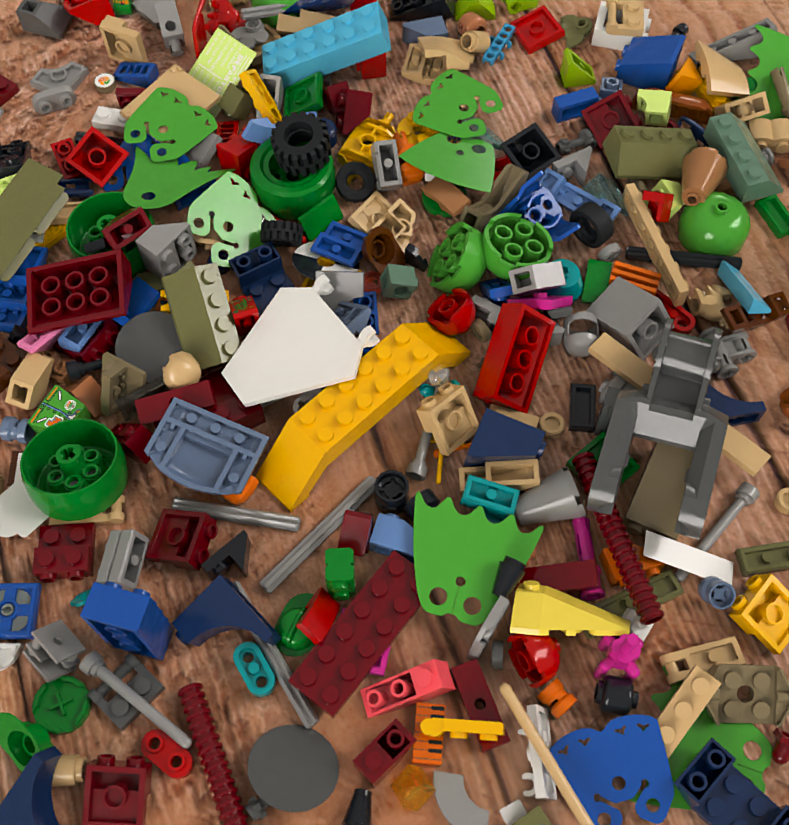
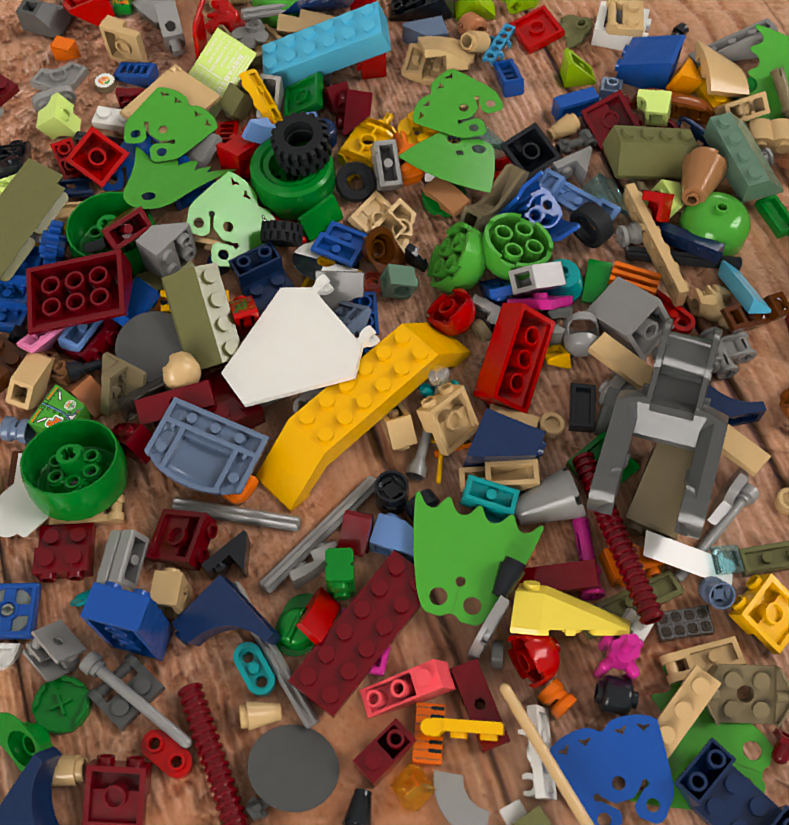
(53, 243): none -> blue gear
(58, 118): none -> yellowish green brick
(64, 49): none -> orange slope
(171, 592): none -> tan brick
(258, 714): none -> tan cone
(305, 571): none -> light grey slope
(399, 428): none -> tan slope
(509, 80): none -> blue slope
(558, 356): none -> yellow slope
(564, 127): none -> tan cone
(610, 252): light grey tile -> none
(629, 234): none -> light grey wheel
(684, 624): none -> clear smoke tile
(691, 243): none -> dark blue piece
(726, 559): none -> clear light blue tile
(727, 496): none -> light grey tile

